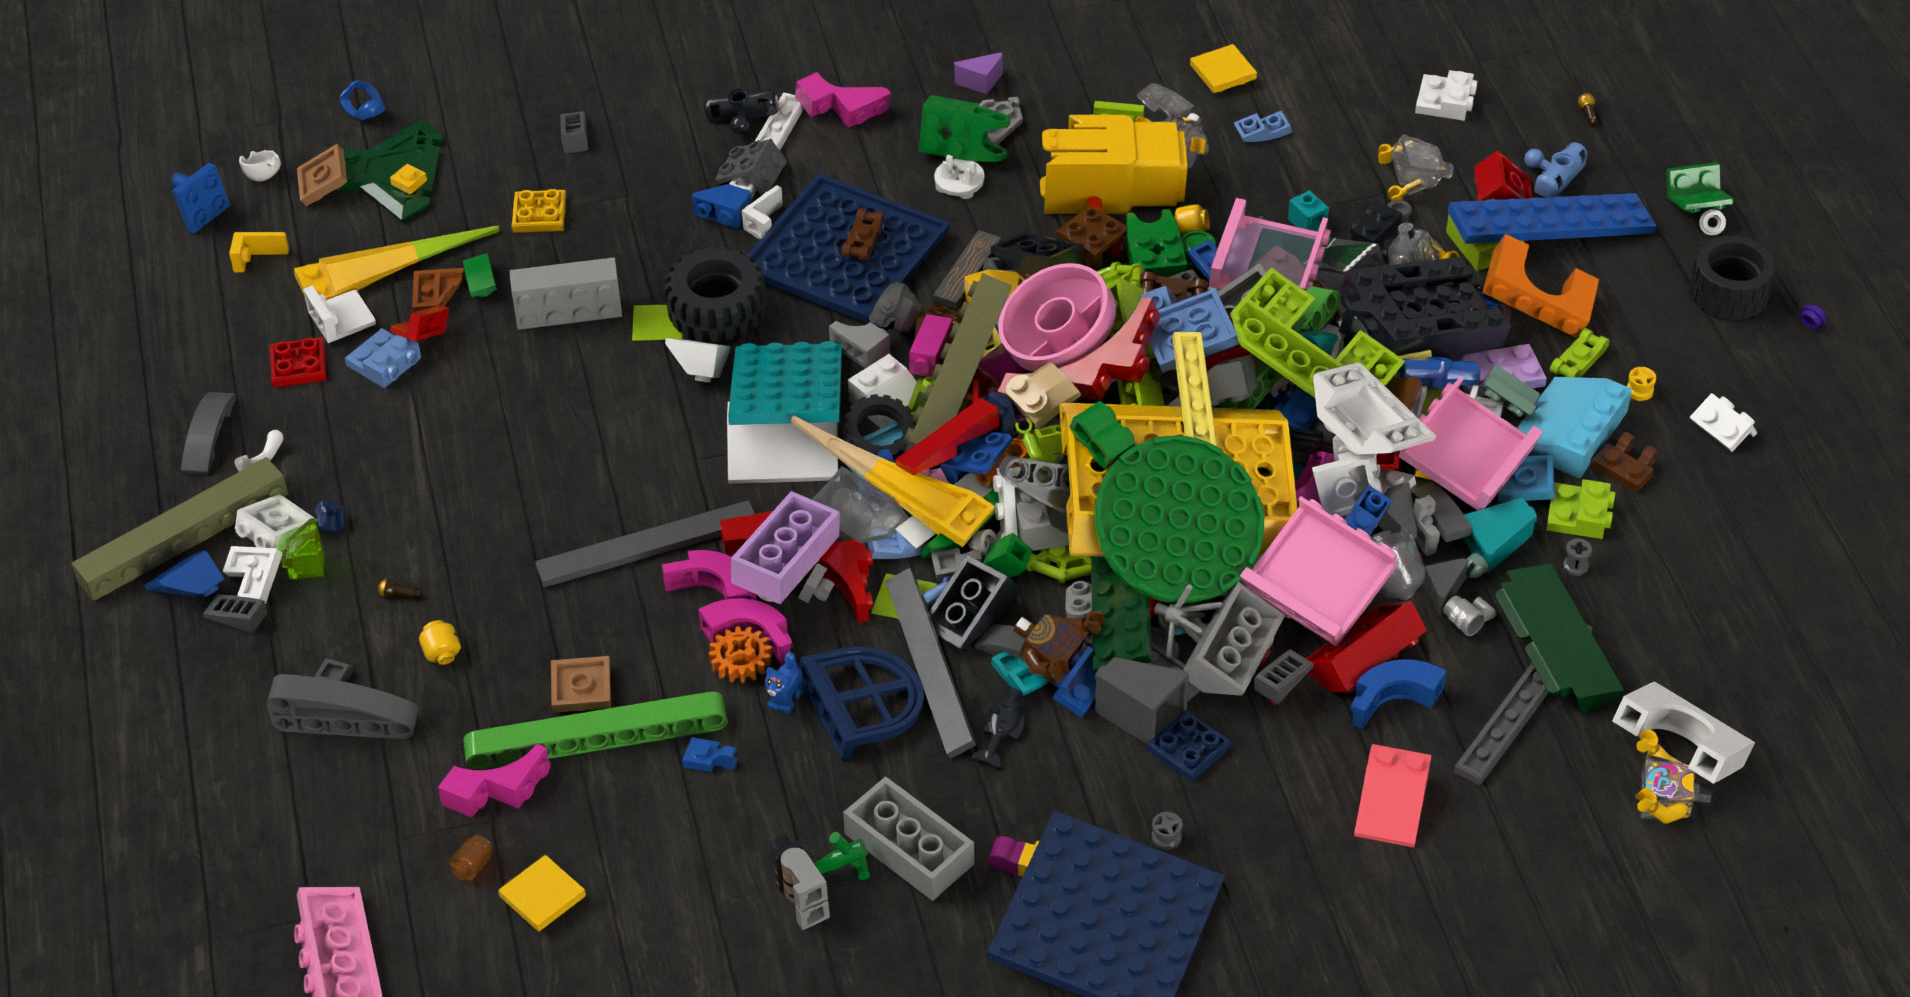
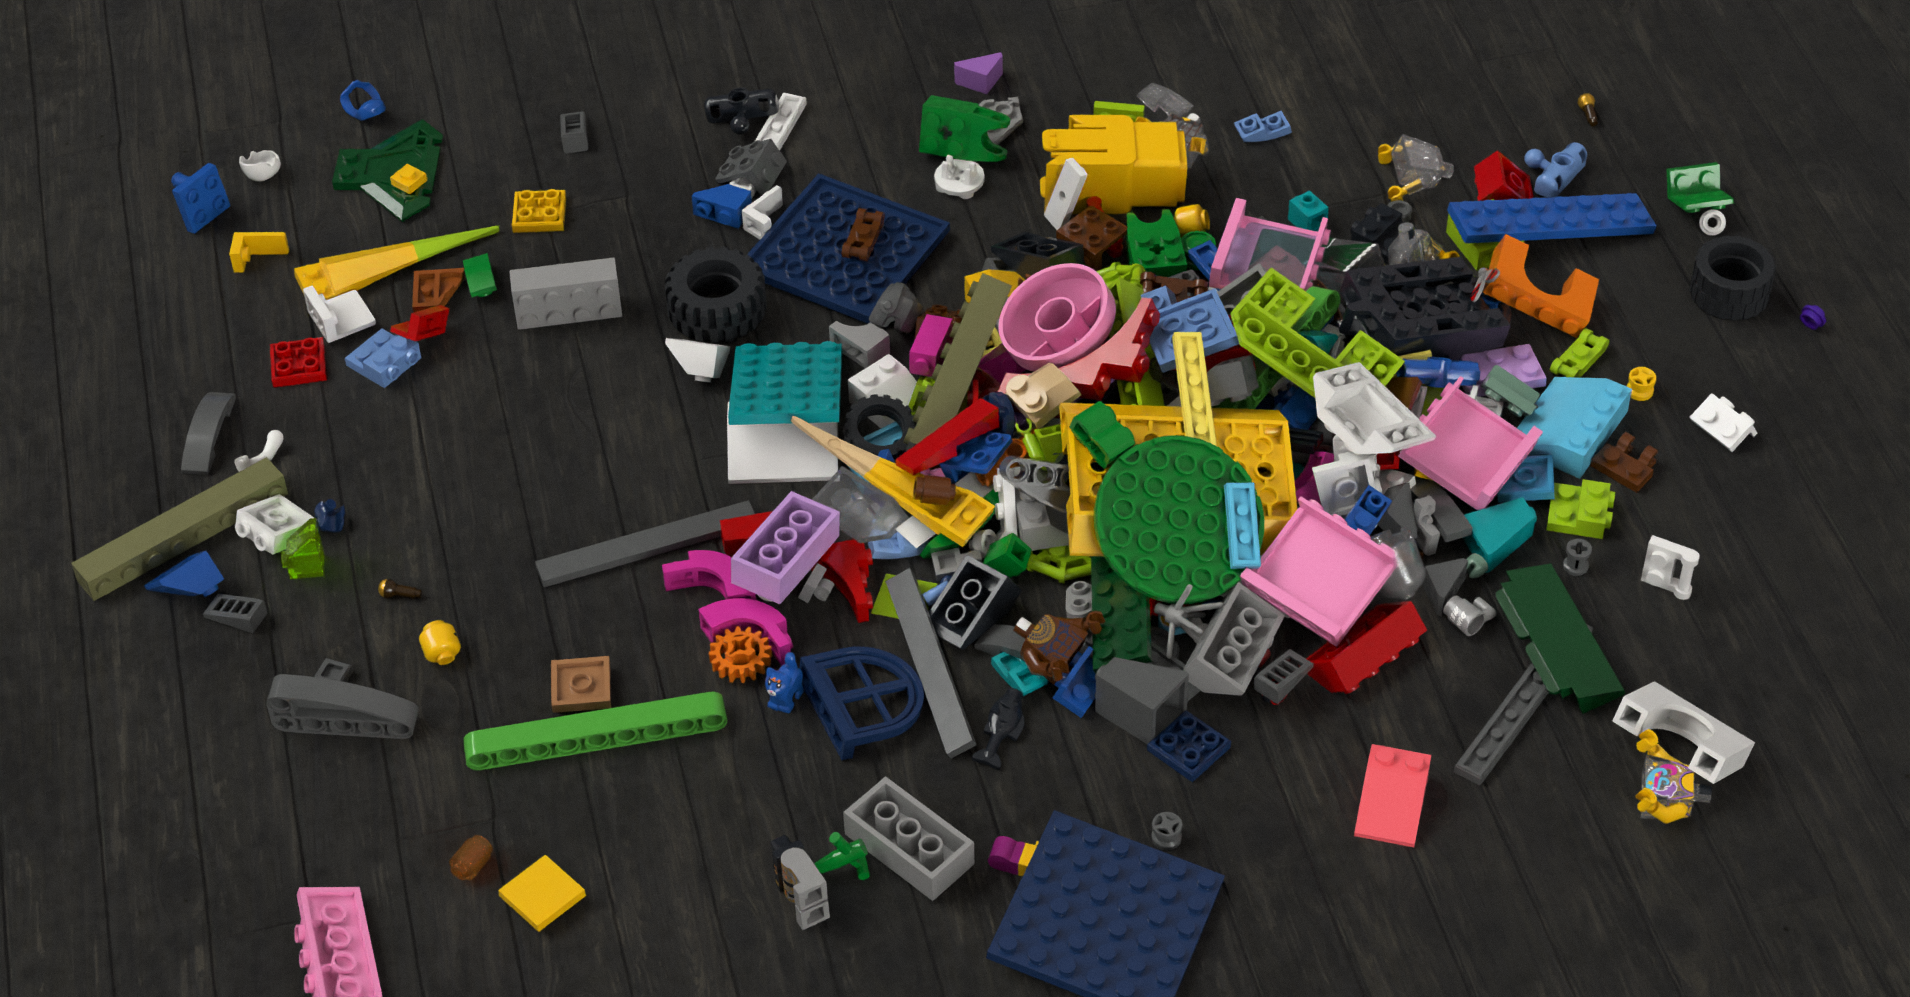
(256, 566): white plate -> none
(321, 175): medium nougat plate -> none
(511, 784): dark pink arch -> none
(653, 323): lime sticker -> none
(706, 754): blue plate -> none
(850, 103): dark pink arch -> none
(934, 490): none -> reddish brown brick
(971, 261): dark grey tile -> none
(1065, 193): none -> white tile
(1223, 68): yellow tile -> none
(1242, 526): none -> medium azure tile
(1396, 680): blue arch -> none
(1447, 96): white plate -> none
(1485, 276): none -> light grey piece
(1661, 563): none -> white plate

